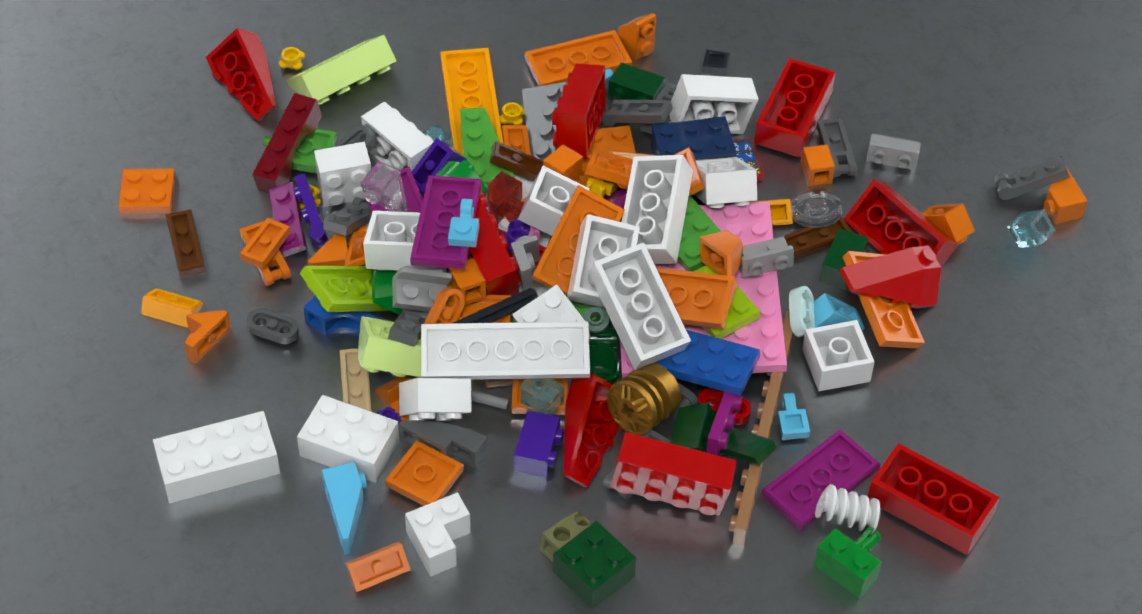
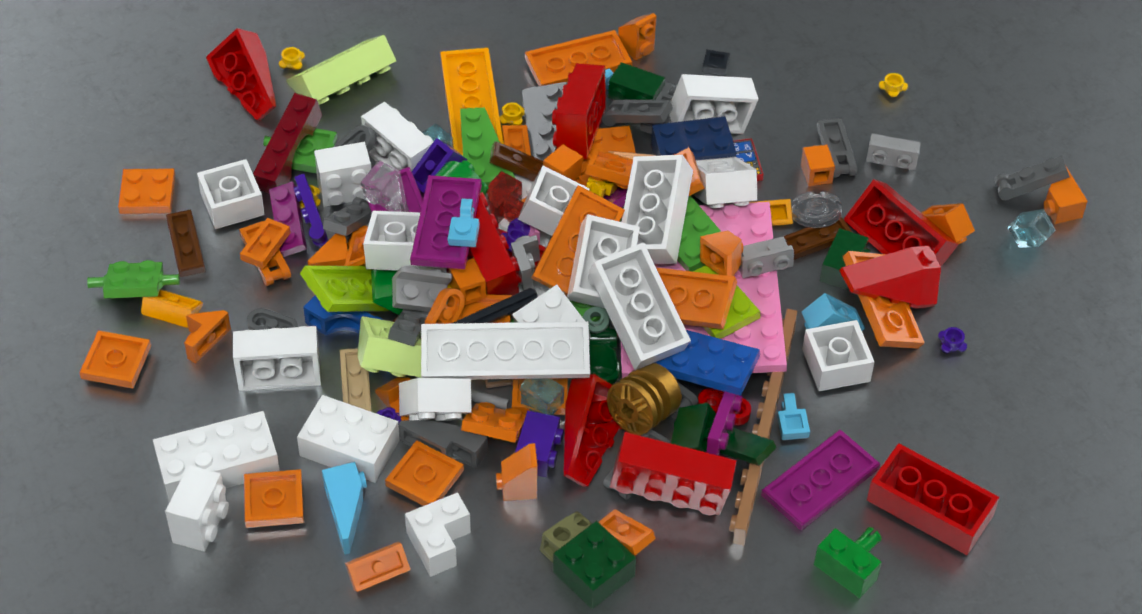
(115, 359): none -> orange plate
(133, 280): none -> bright green plate
(197, 508): none -> white brick
(230, 194): none -> white brick
(273, 498): none -> orange plate
(276, 358): none -> white brick
(494, 422): none -> orange plate
(519, 475): none -> orange slope
(628, 531): none -> orange slope
(794, 107): red brick -> none
(801, 310): light aqua beam -> none
(848, 506): white piece -> none
(893, 84): none -> yellow plate
(952, 340): none -> dark purple plate

